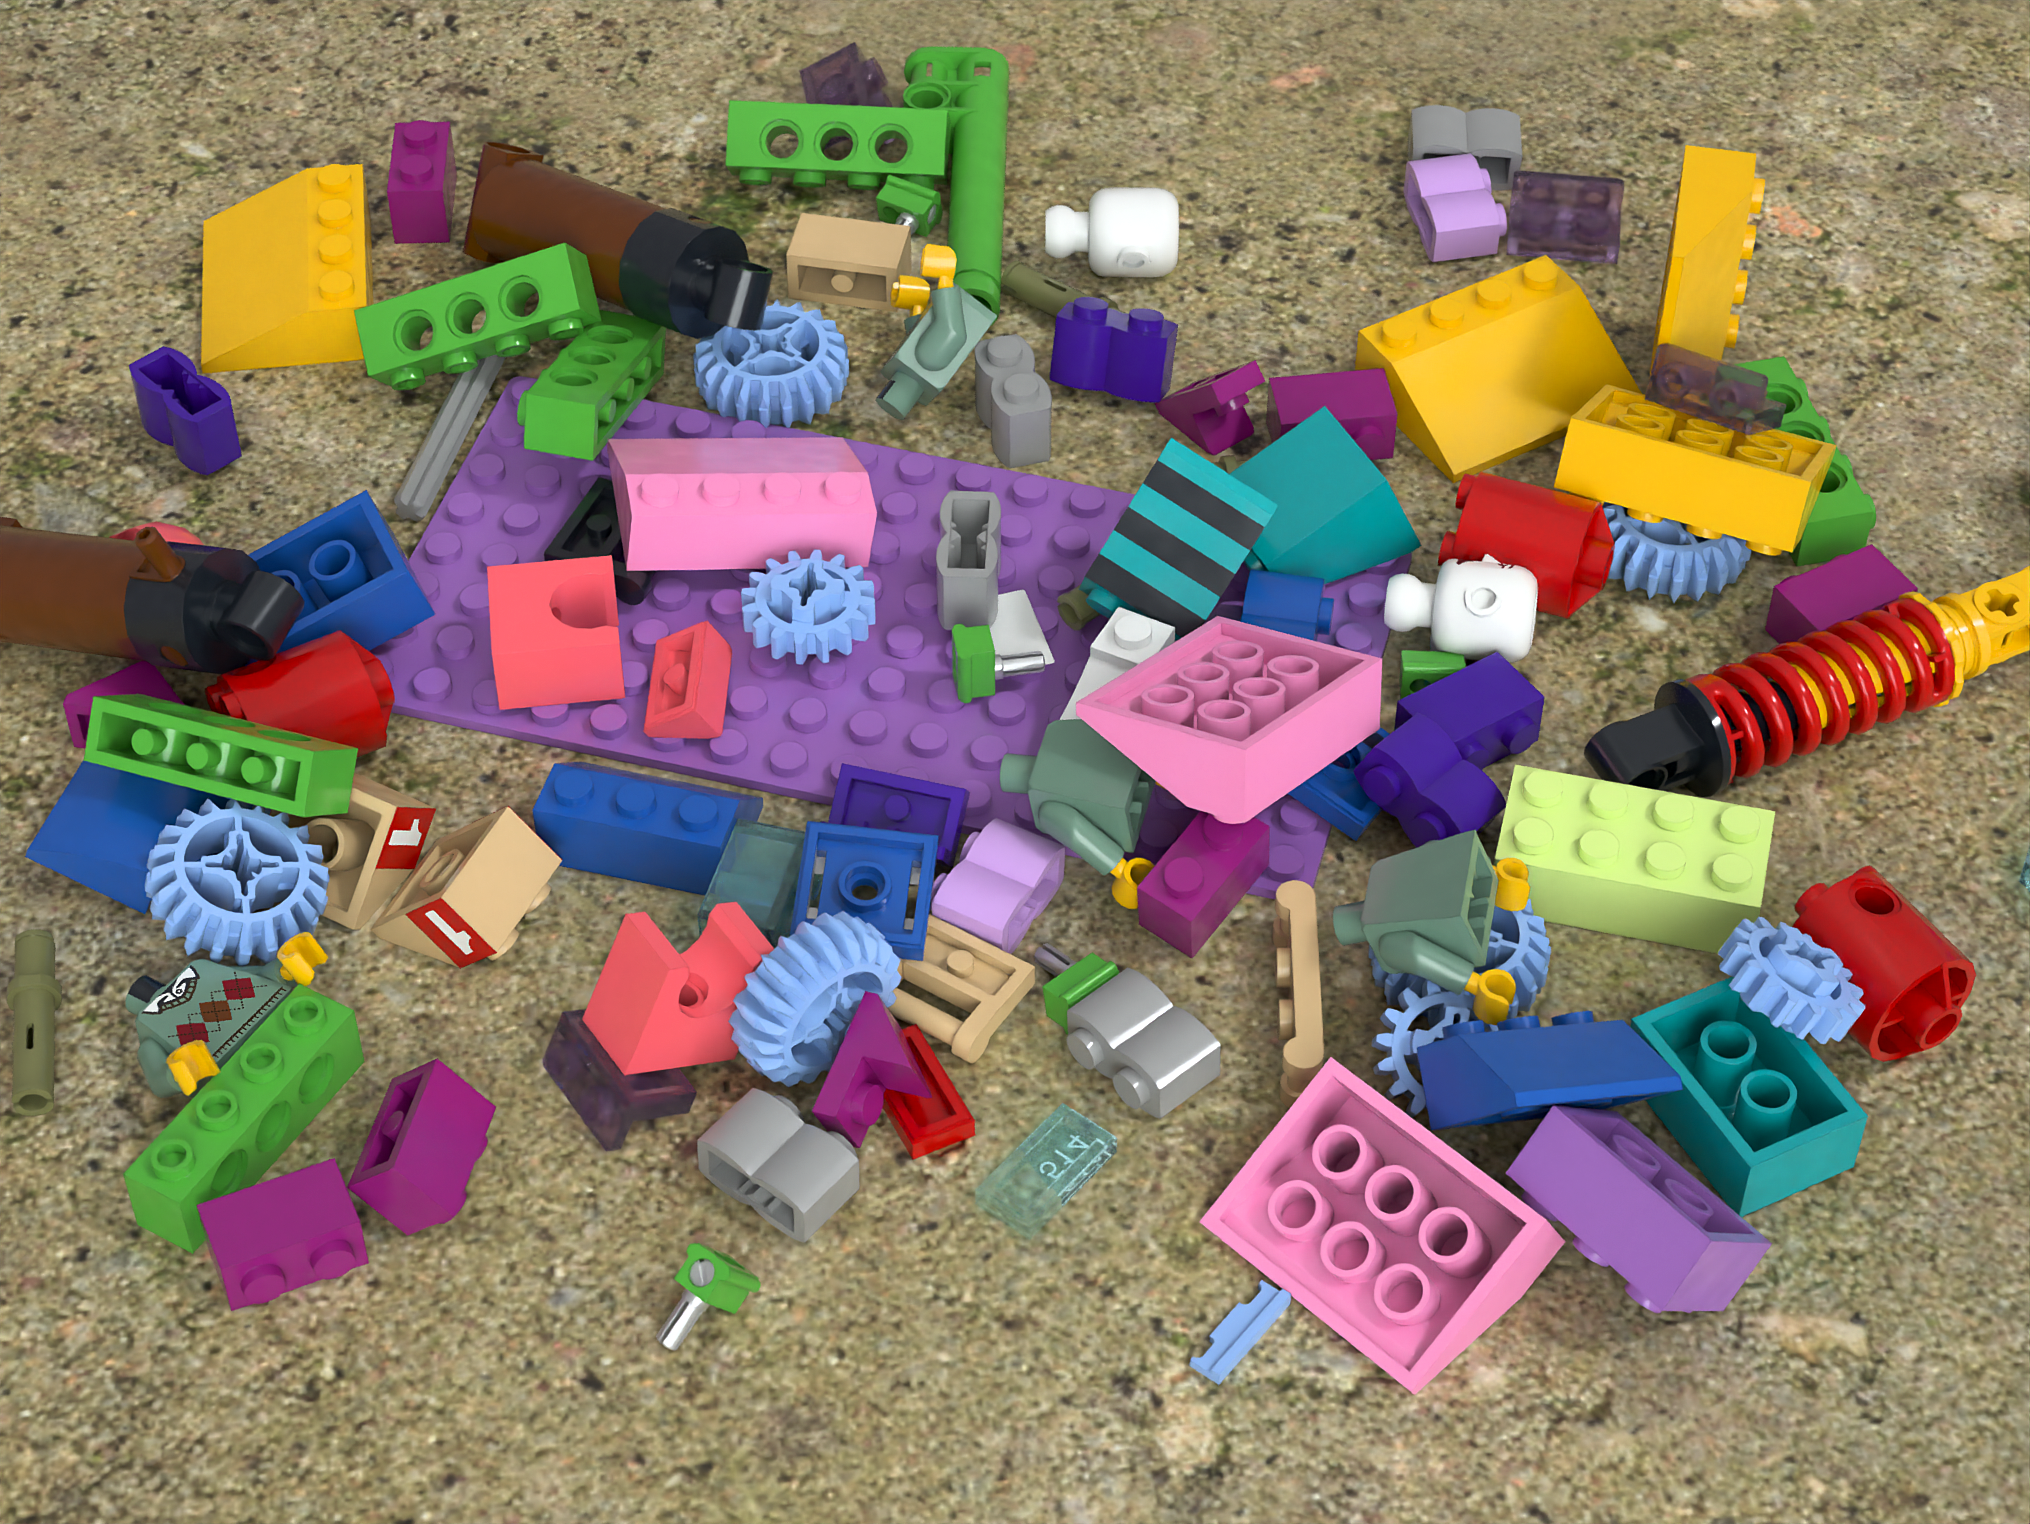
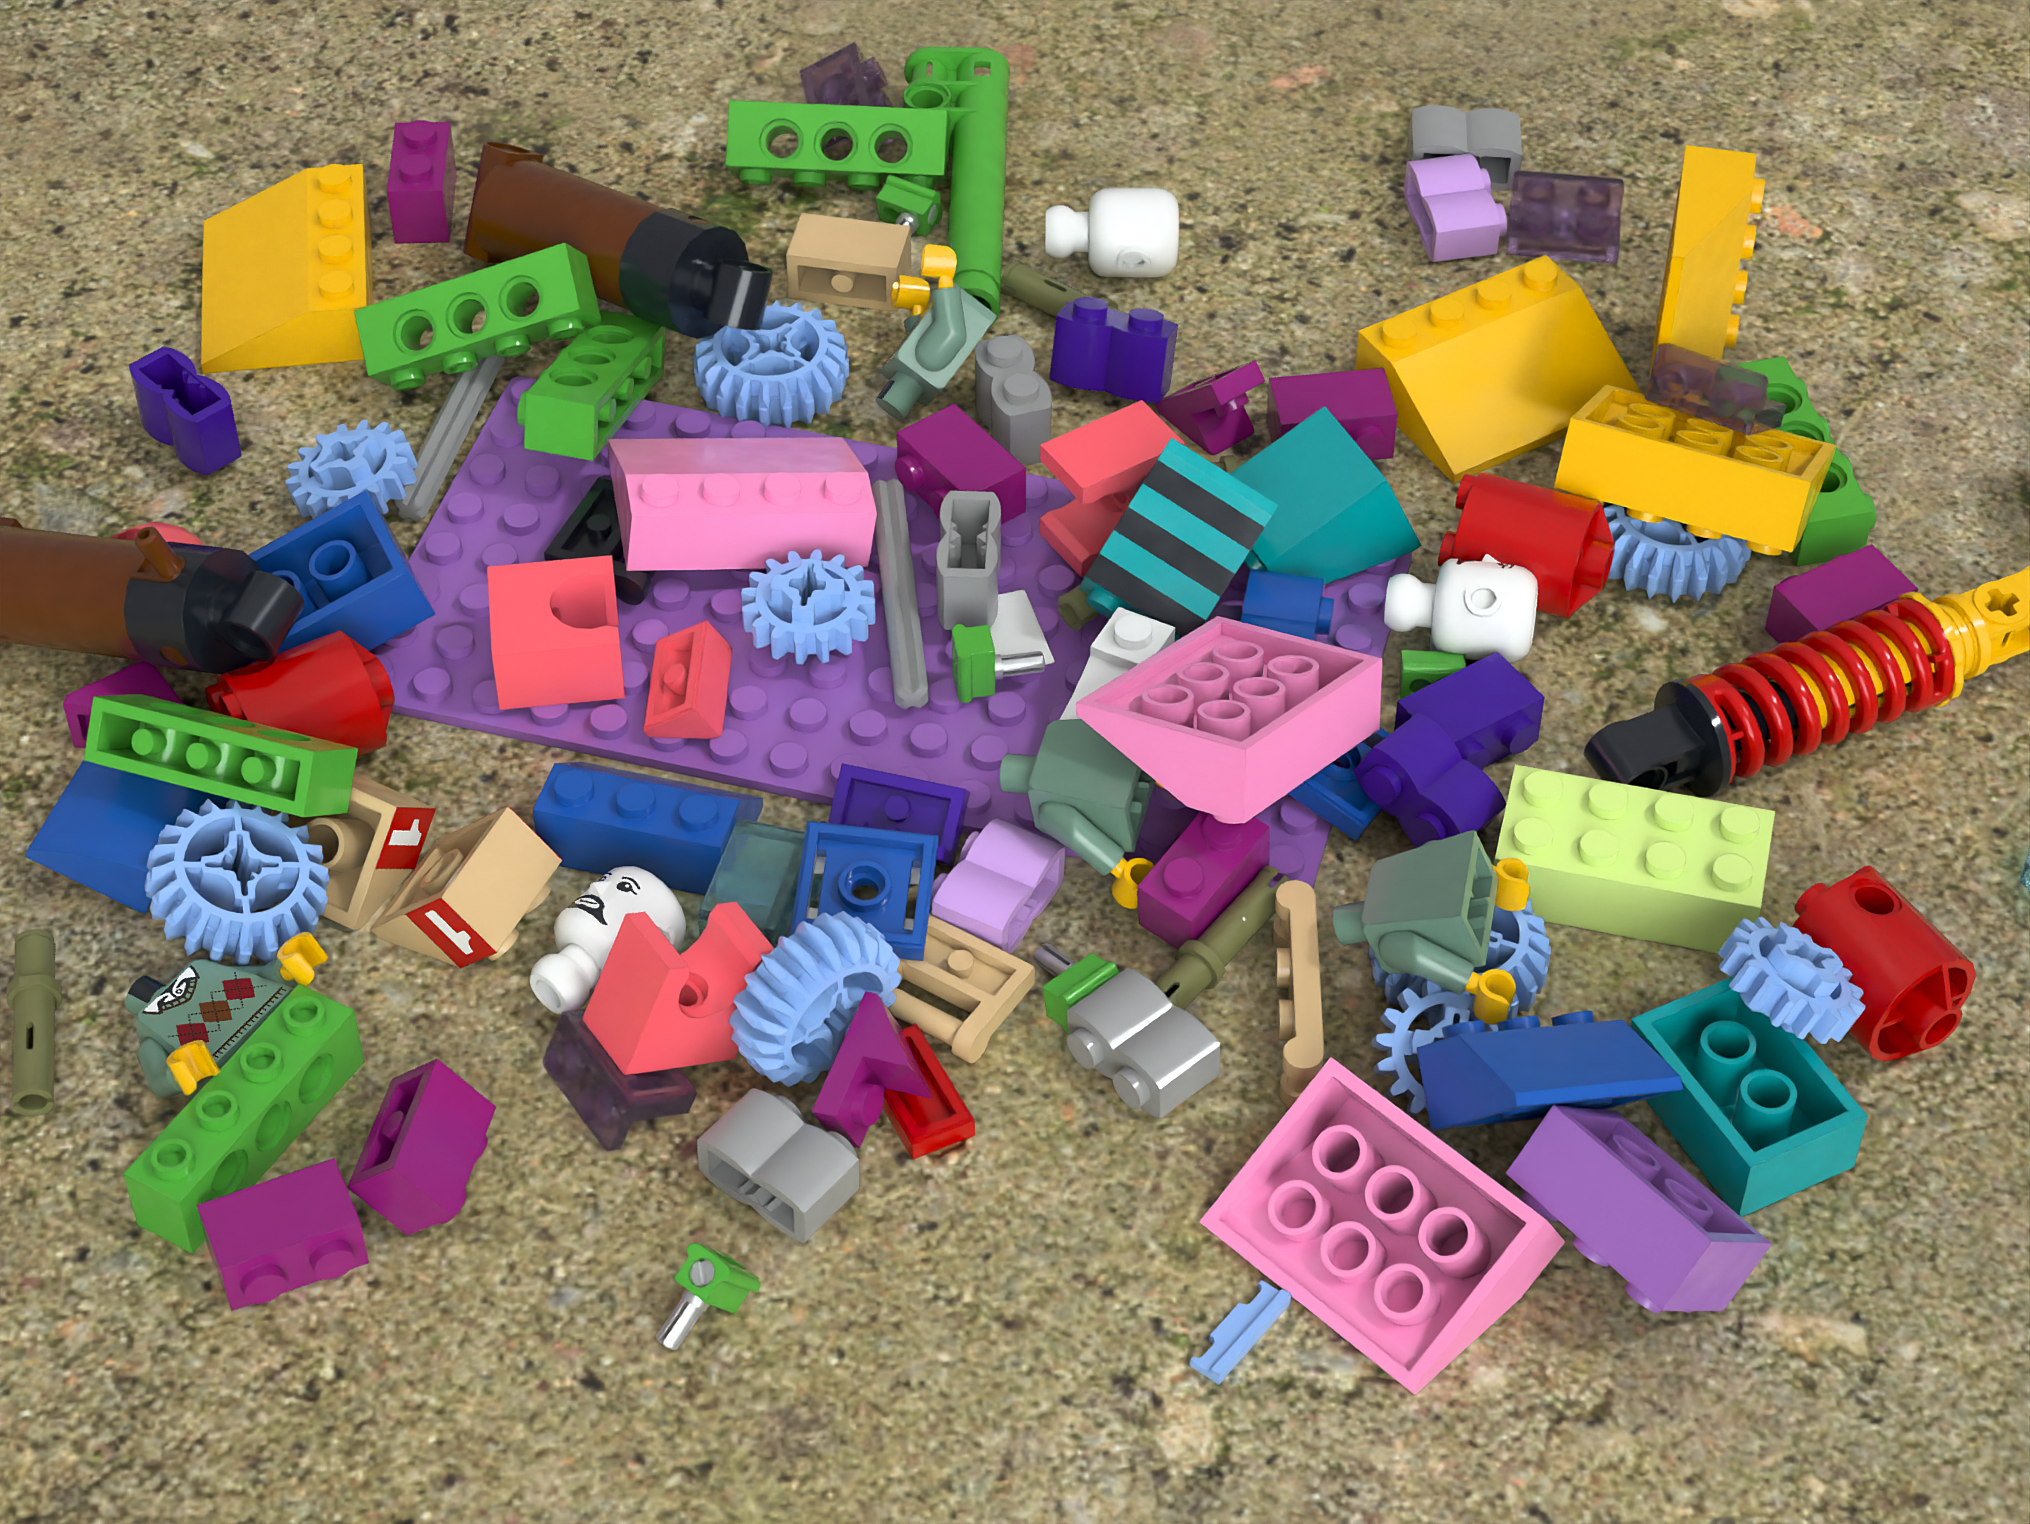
(348, 465): none -> light blue gear
(589, 929): none -> white piece
(899, 595): none -> light grey axle
(957, 455): none -> magenta brick
(1046, 1171): clear light blue tile -> none
(1103, 470): none -> coral piece
(1203, 961): none -> olive pin

